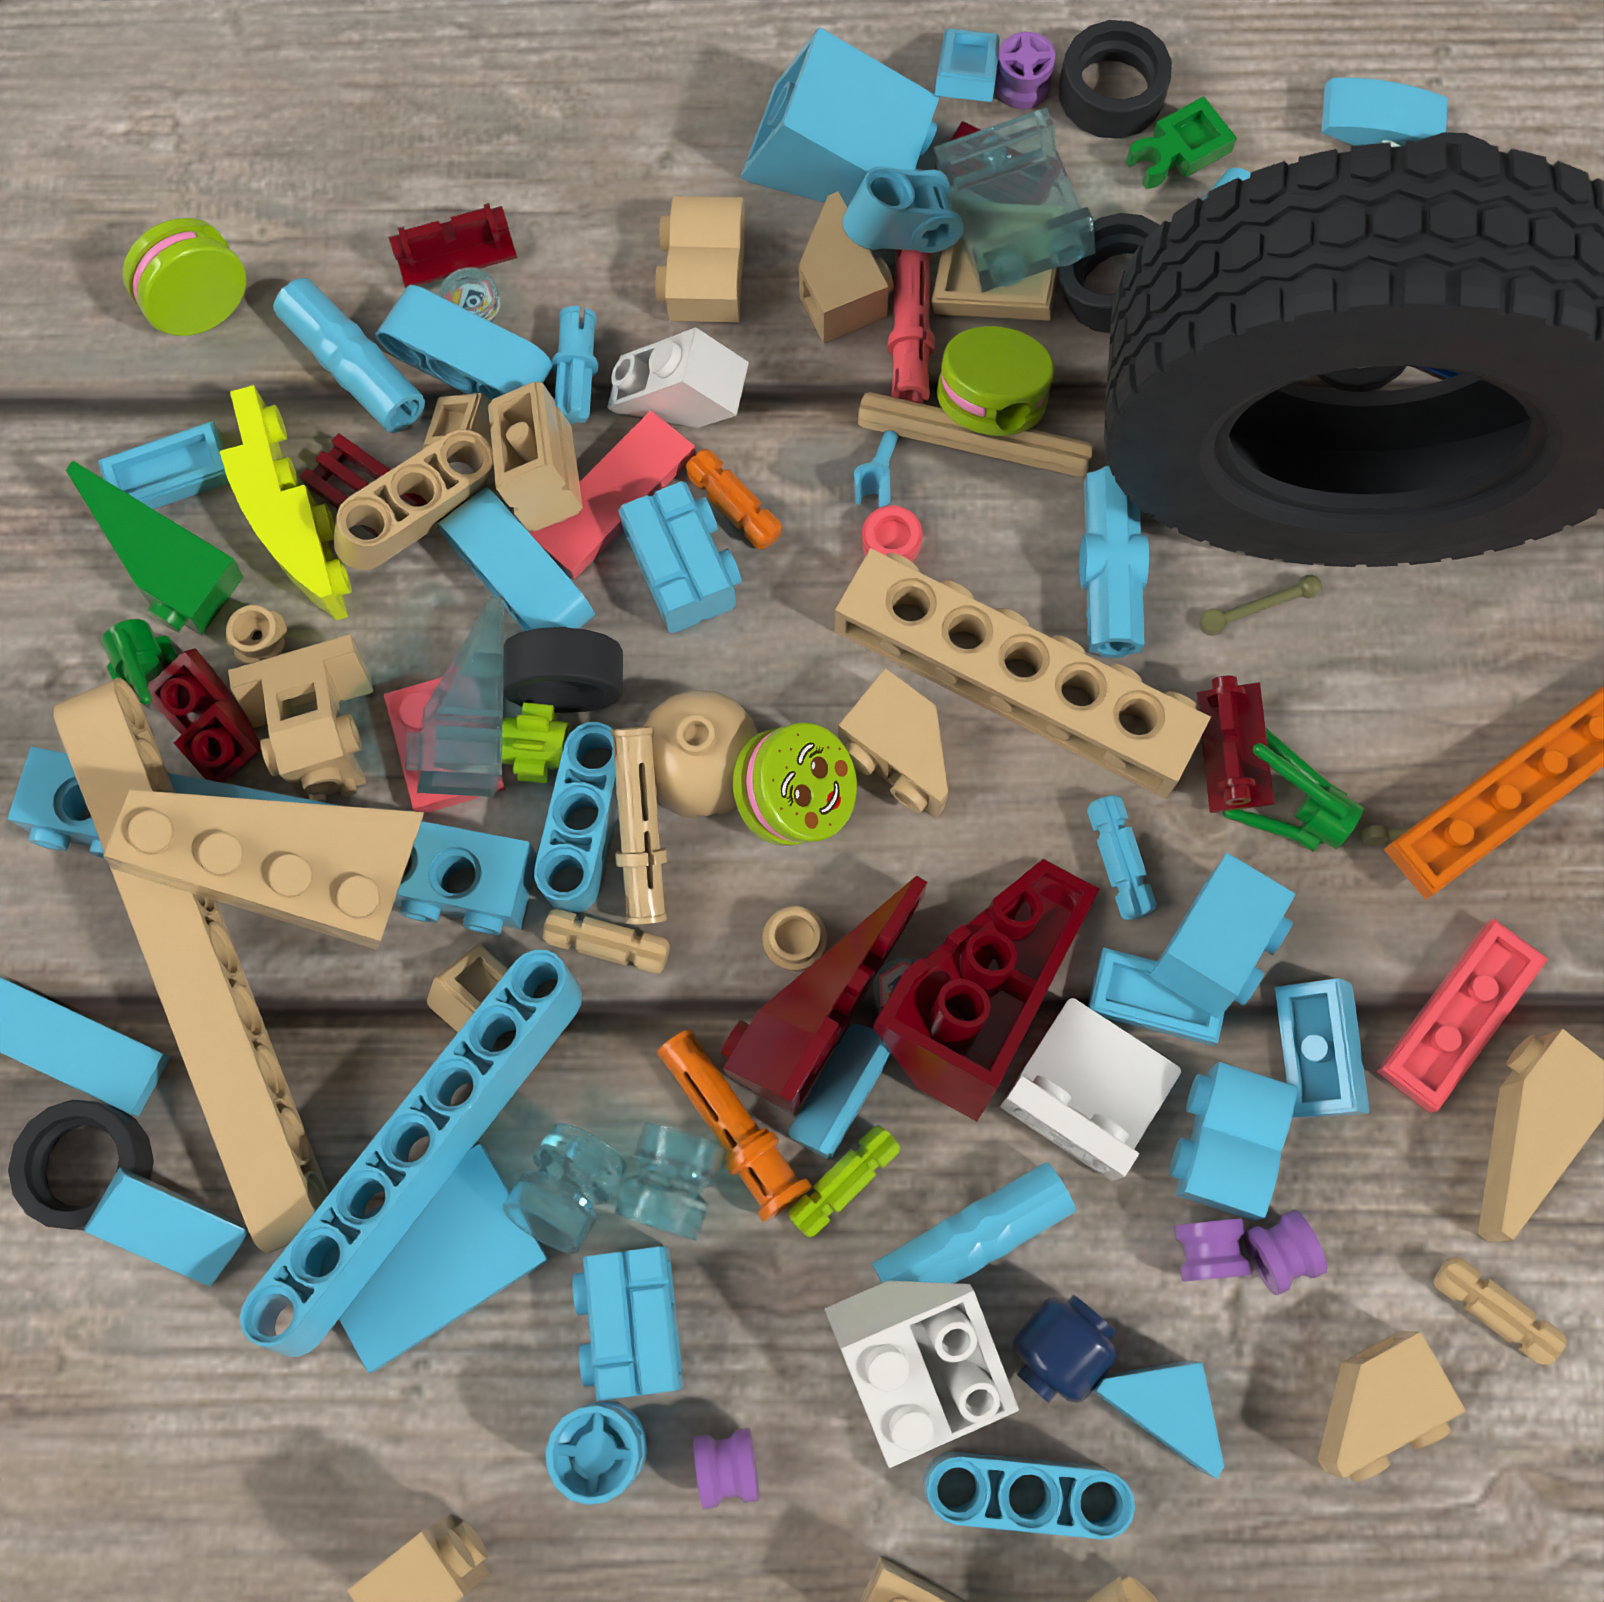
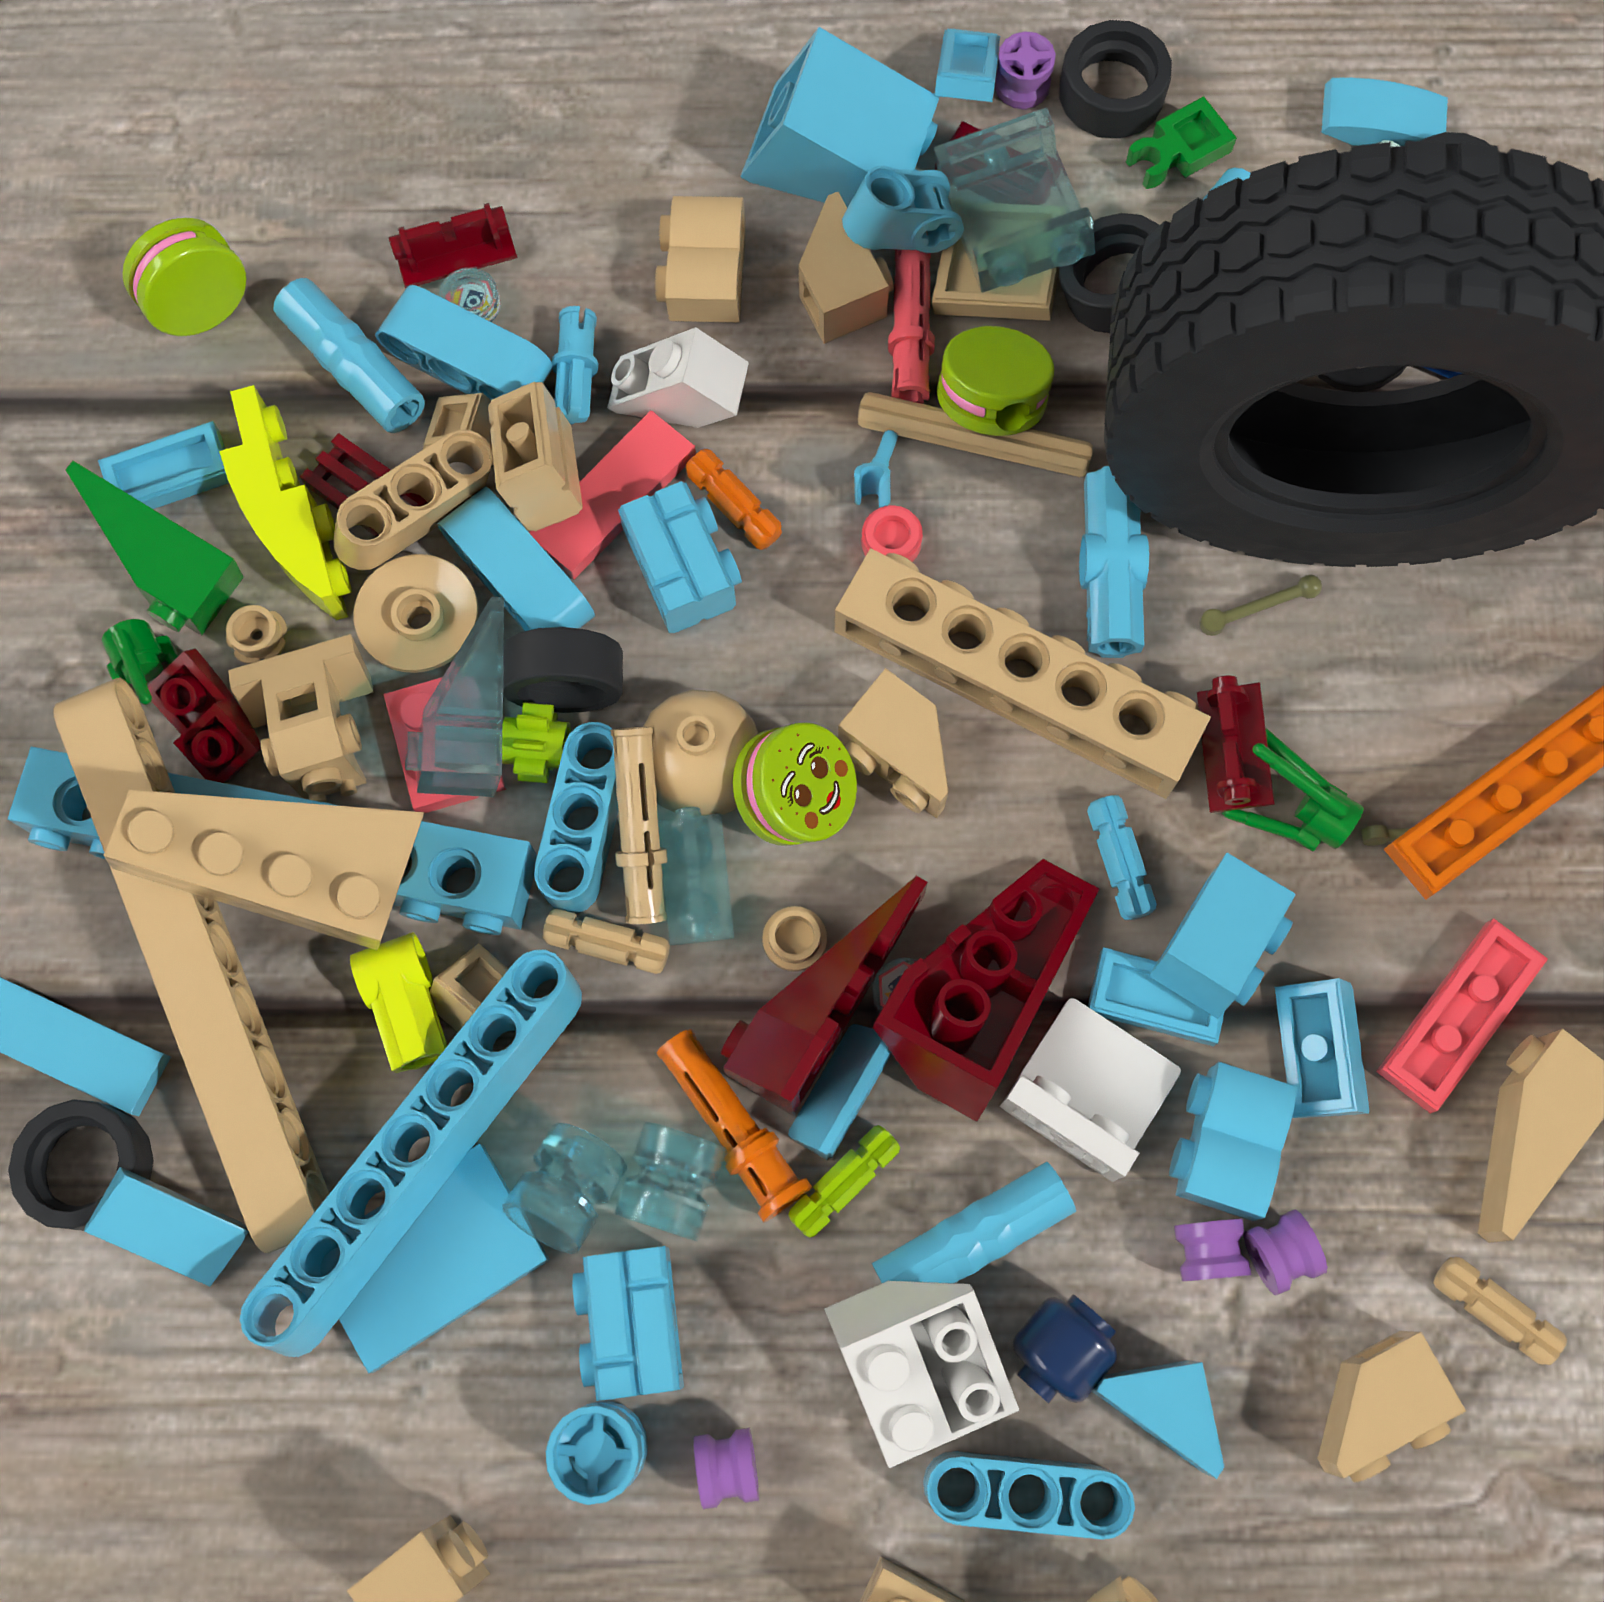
(396, 988): none -> neon yellow piece
(400, 593): none -> tan dish
(696, 878): none -> clear light blue hinge

